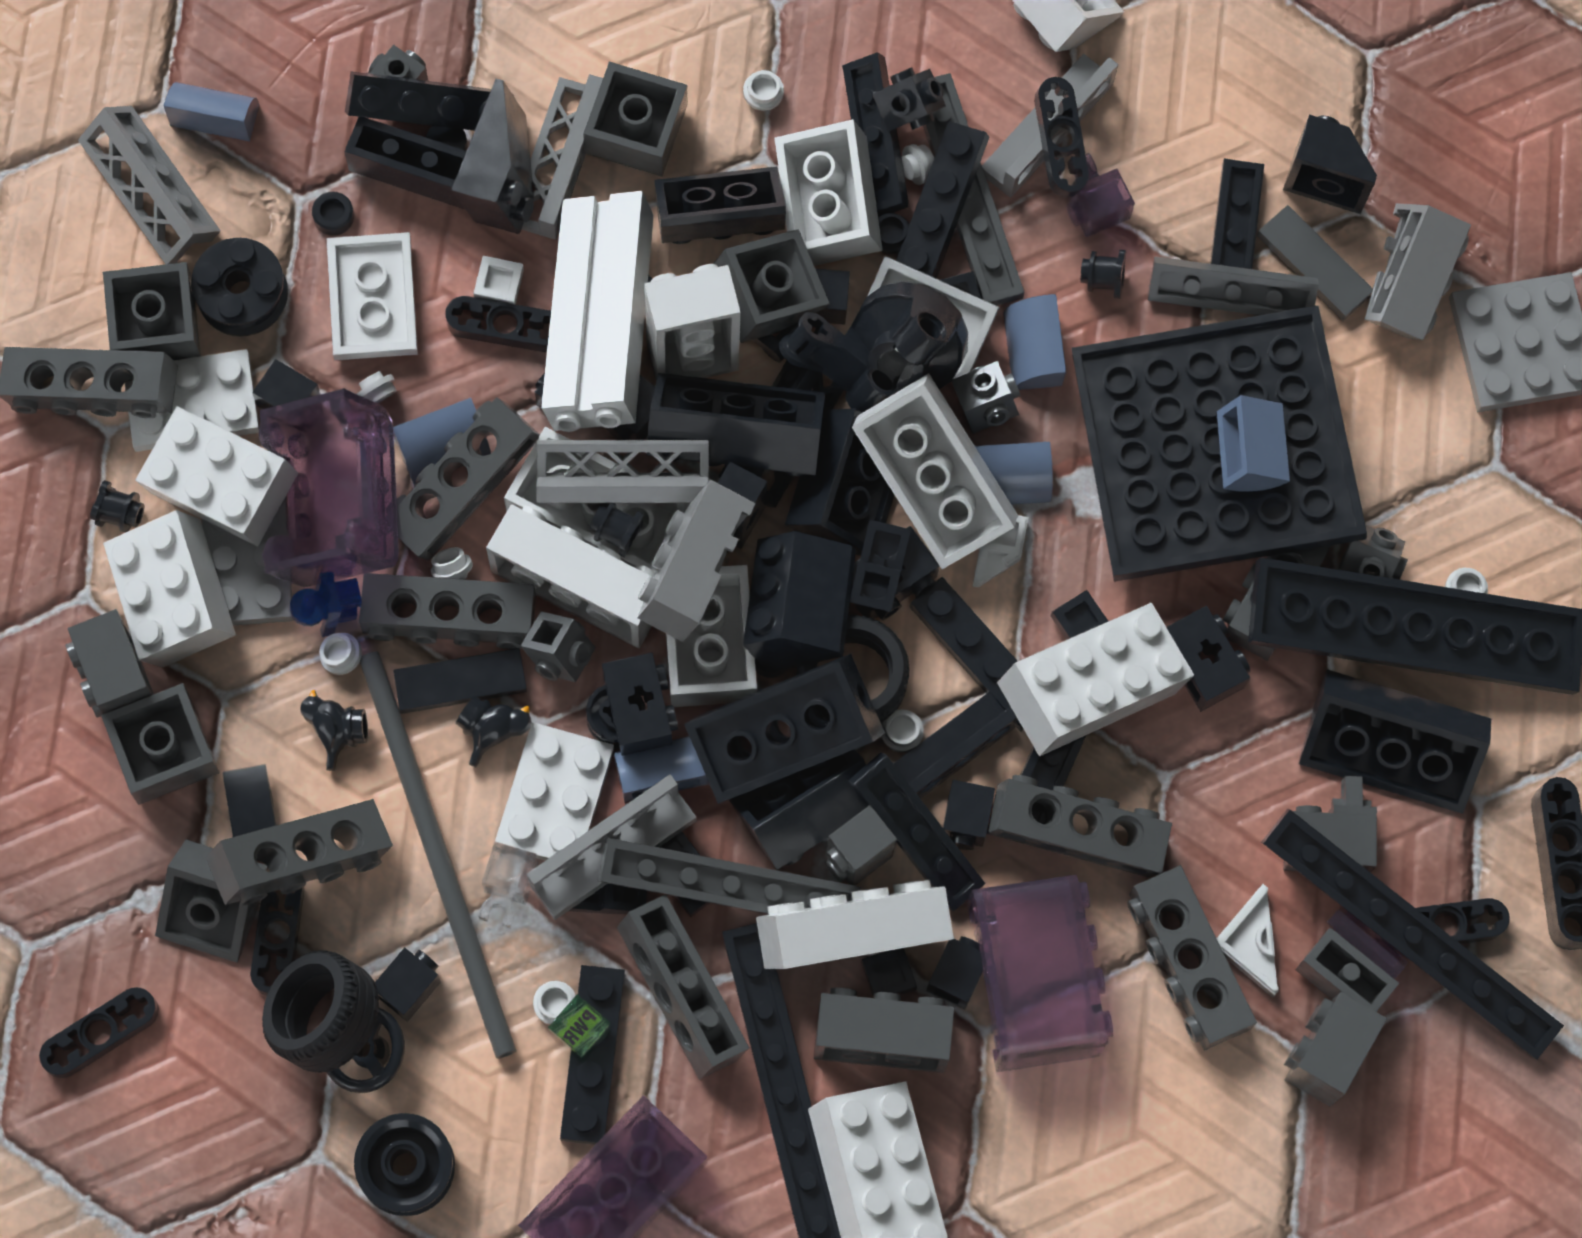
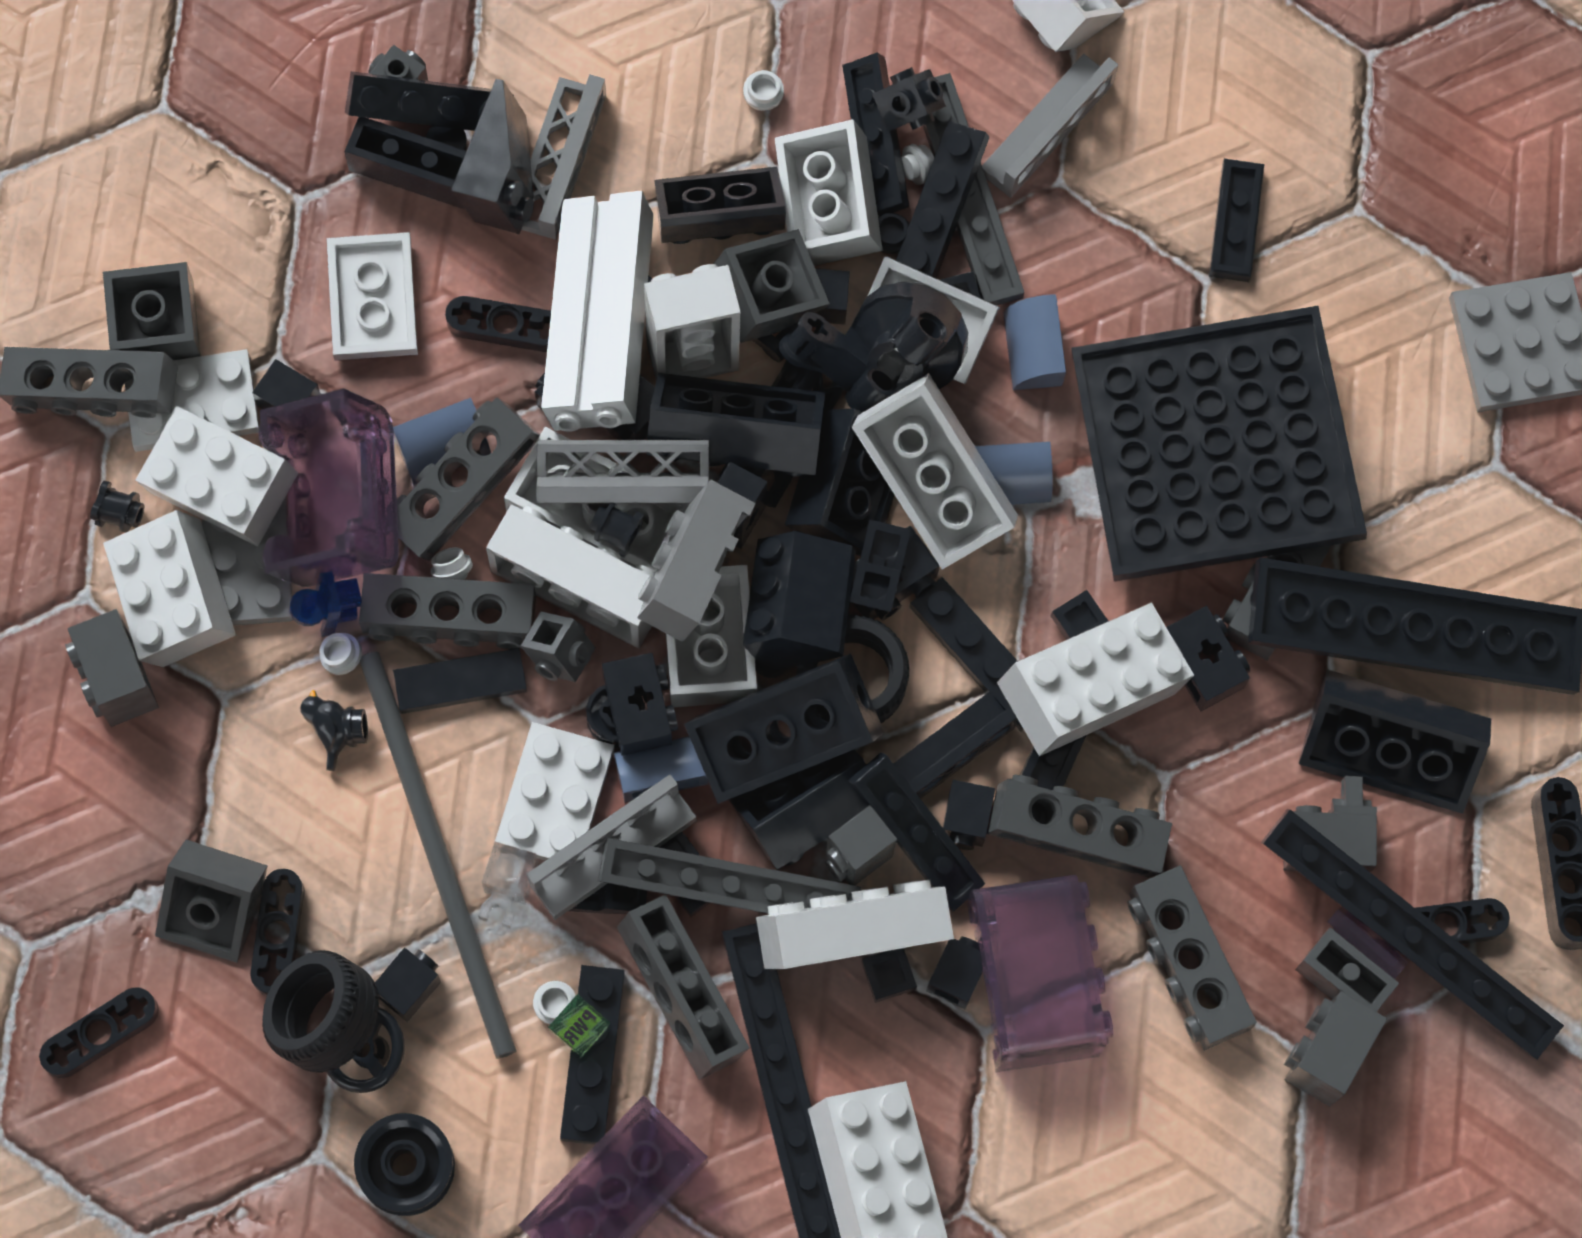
(152, 174): light grey fence -> none
(160, 744): dark grey brick -> none
(211, 111): sand blue brick -> none
(230, 263): black wheel -> none
(249, 799): black slope -> none
(333, 213): black tile -> none
(355, 826): dark grey brick -> none
(377, 387): white plate -> none
(491, 725): black animal -> none
(498, 280): white plate -> none
(635, 119): dark grey brick -> none
(884, 1031): dark grey brick -> none
(902, 731): white plate -> none
(987, 396): dark grey brick -> none
(1000, 553): white tile -> none
(1077, 164): black beam -> none
(1101, 202): clear purple brick -> none
(1104, 272): black brick -> none
(1229, 287): dark grey plate -> none
(1250, 942): white tile -> none
(1252, 444): sand blue brick -> none
(1311, 256): dark grey tile -> none
(1330, 166): black slope -> none
(1376, 555): dark grey brick -> none
(1417, 270): light grey wedge -> none
(1467, 579): white plate -> none

